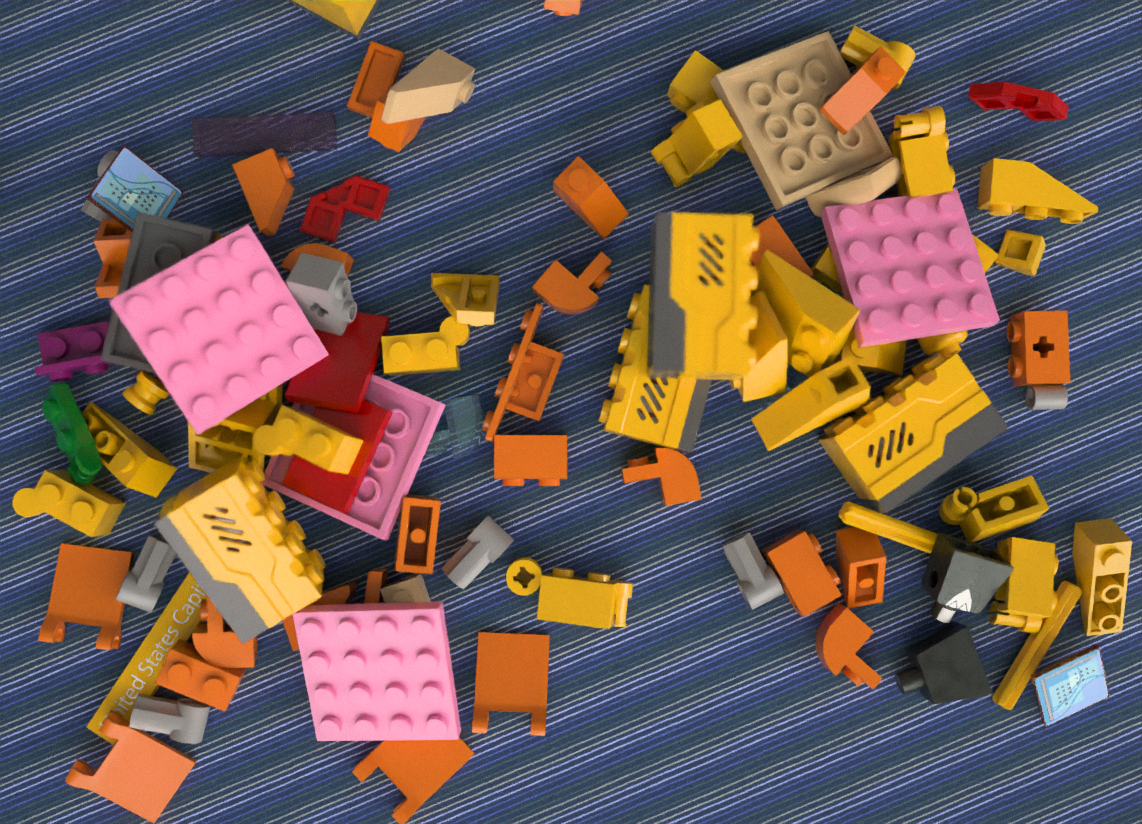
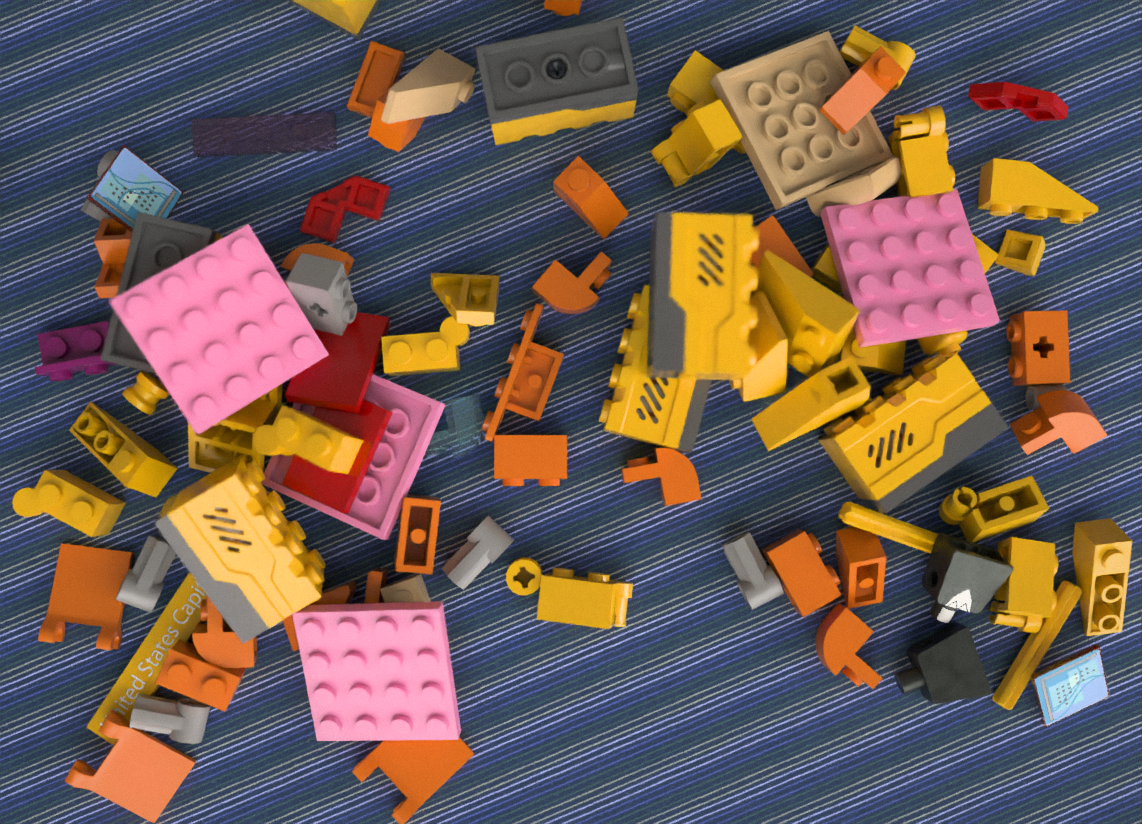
(72, 434): green hinge -> none
(266, 187): orange slope -> none
(511, 678): orange flag -> none
(558, 80): none -> dark grey piece
(1060, 415): none -> orange brick

